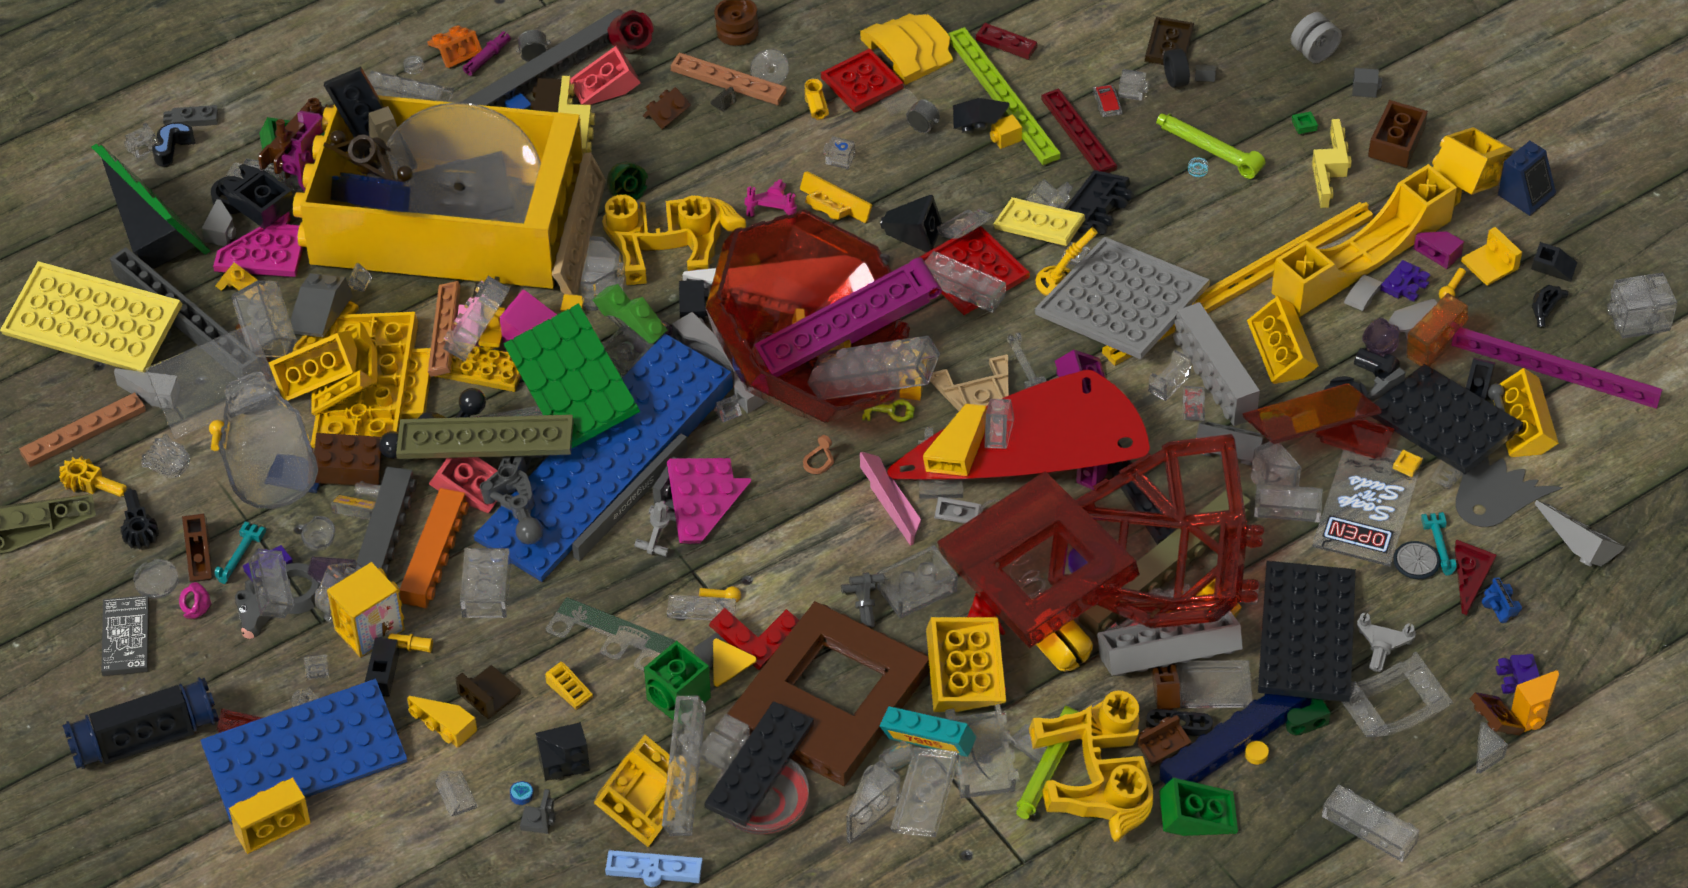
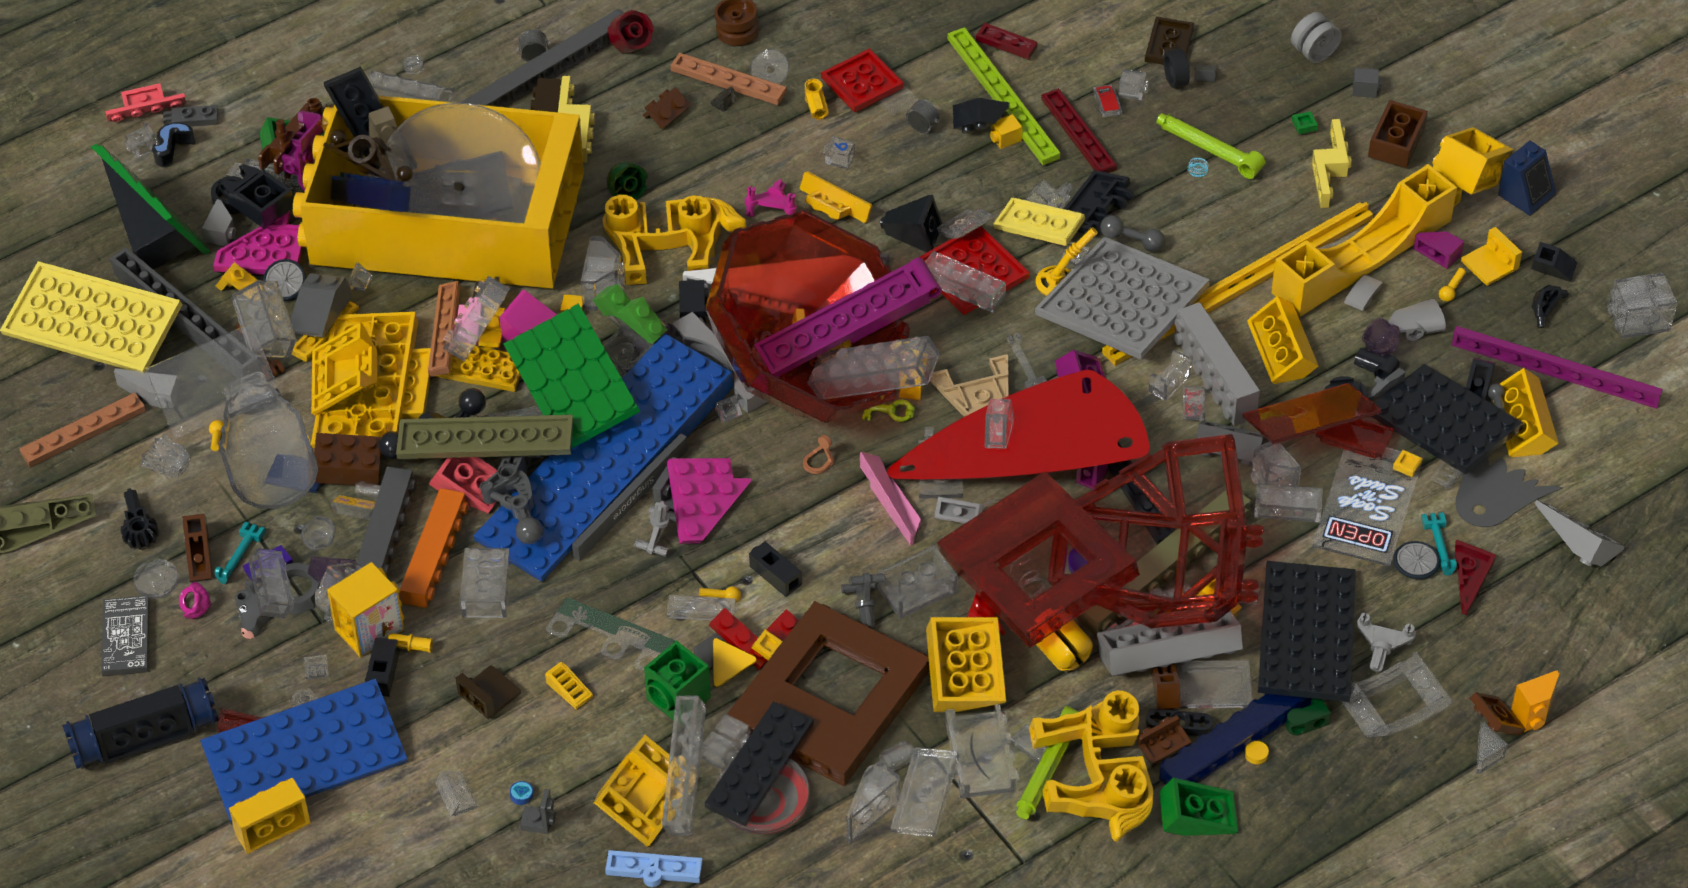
(87, 477): yellow gear -> none
(144, 100): none -> coral bracket
(289, 277): none -> light grey wheel
(315, 365): yellow slope -> none
(447, 719): yellow slope -> none
(456, 45): orange bracket -> none
(492, 48): magenta pin -> none
(518, 102): blue tile -> none
(562, 751): black slope -> none
(579, 225): tan plate -> none
(605, 78): coral slope -> none
(766, 644): none -> yellow tile
(775, 568): none -> black brick
(912, 43): yellow slope -> none
(928, 731): teal brick -> none
(958, 442): yellow slope -> none
(1113, 227): none -> dark grey piece
(1370, 823): clear brick -> none
(1401, 281): dark purple plate -> none
(1436, 330): clear orange wedge -> none
(1499, 599): blue hips -> none
(1521, 666): dark purple plate -> none

